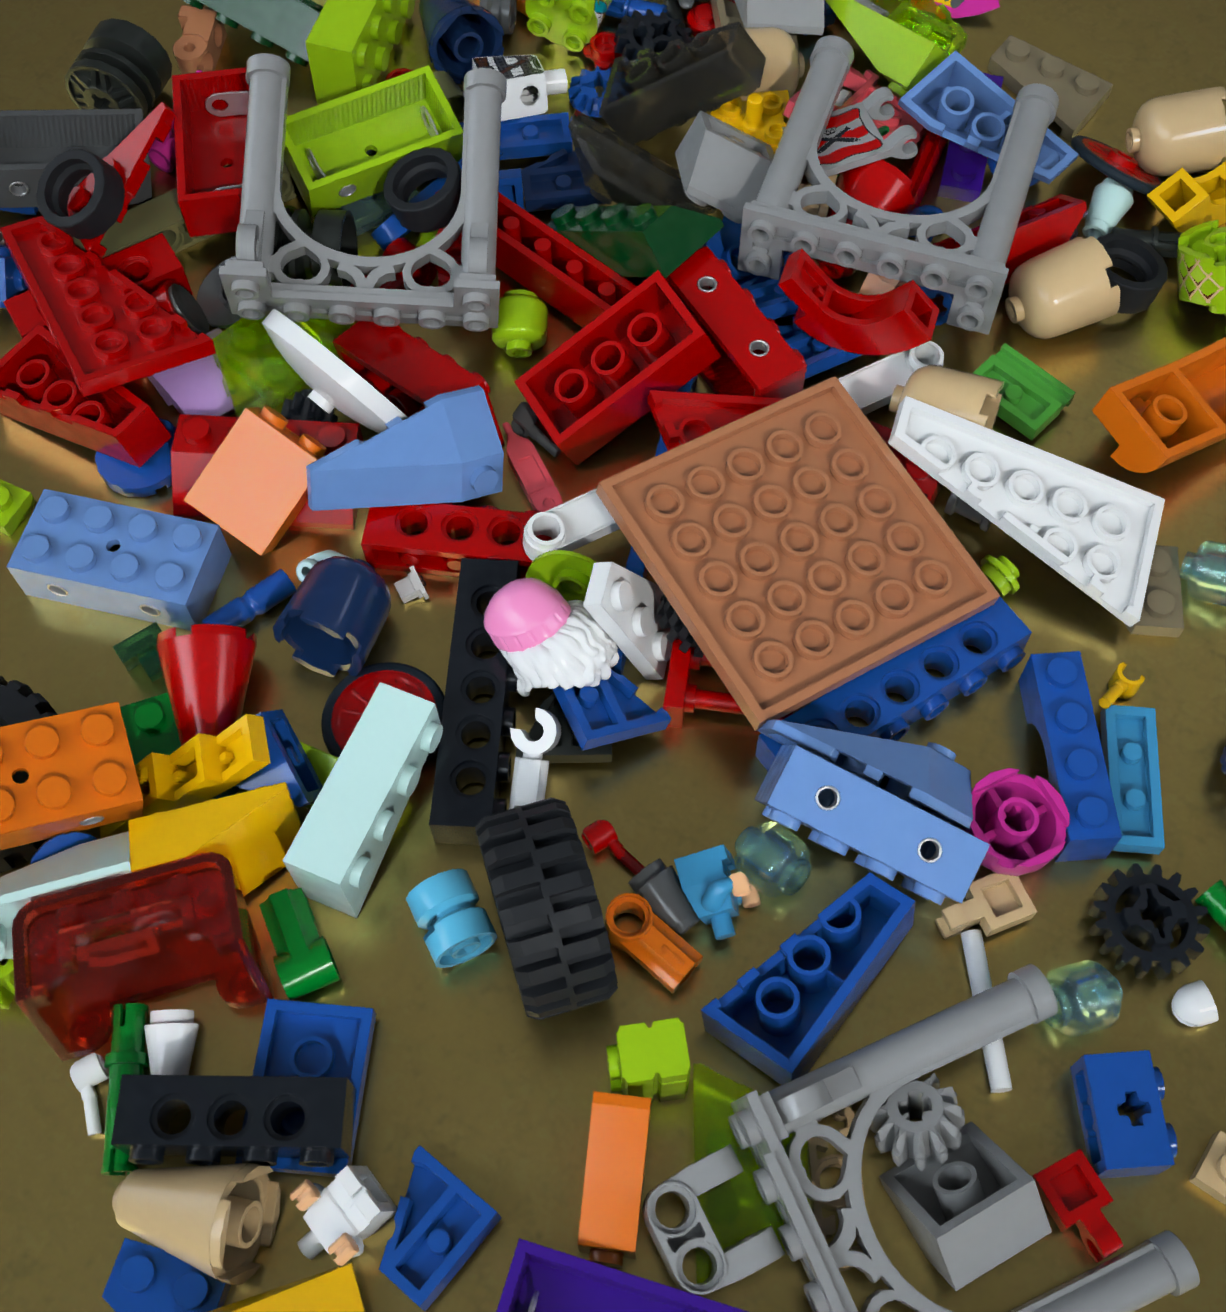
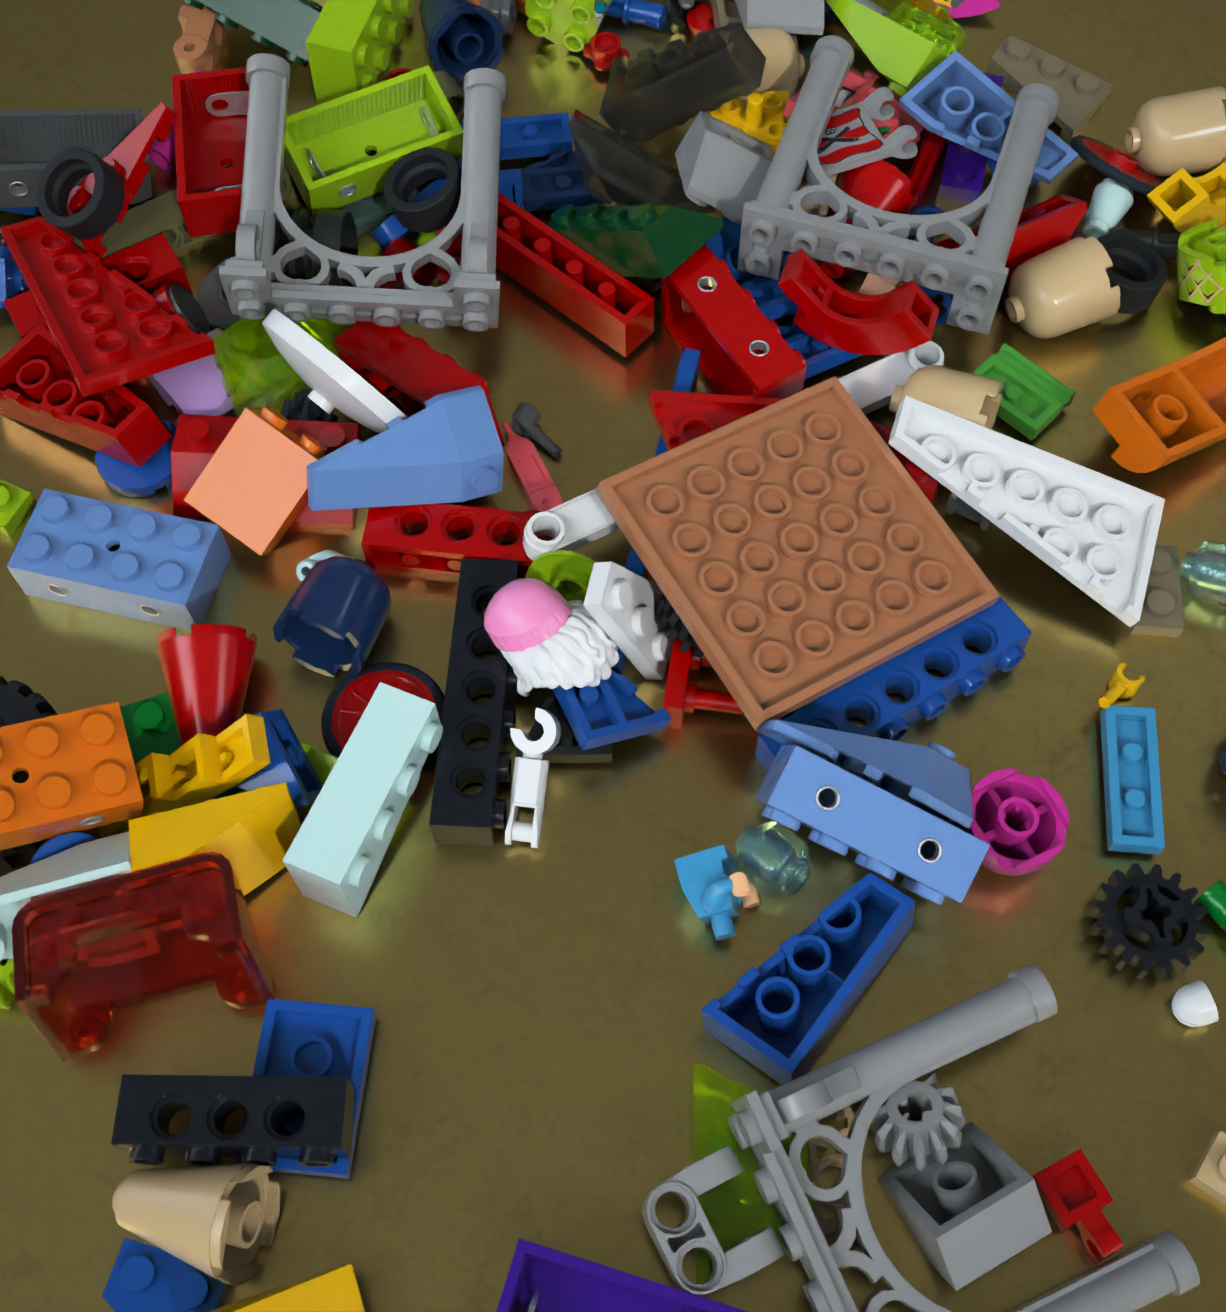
(85, 1075): white hand -> none
(119, 69): pearl dark grey wheel -> none
(126, 1058): green pin -> none
(142, 650): clear green tile -> none
(170, 1041): white cone -> none
(254, 602): blue piece -> none
(302, 955): green piece -> none
(342, 1213): white piece -> none
(411, 586): white piece -> none
(434, 1230): blue wing -> none
(448, 912): medium azure wheel -> none
(521, 323): lime head -> none
(526, 84): white torso -> none
(547, 908): black tyre -> none
(583, 92): blue gear -> none
(602, 835): red hand -> none
(604, 372): red brick -> none
(614, 1177): orange slope -> none
(648, 31): black gear -> none
(650, 1060): lime brick -> none
(654, 944): orange piece -> none
(664, 893): dark grey cone -> none
(980, 980): white bar -> none
(991, 901): tan plate -> none
(1001, 574): lime plate -> none
(1062, 711): blue arch -> none
(1086, 998): clear light blue head -> none
(1111, 1140): blue brick -> none

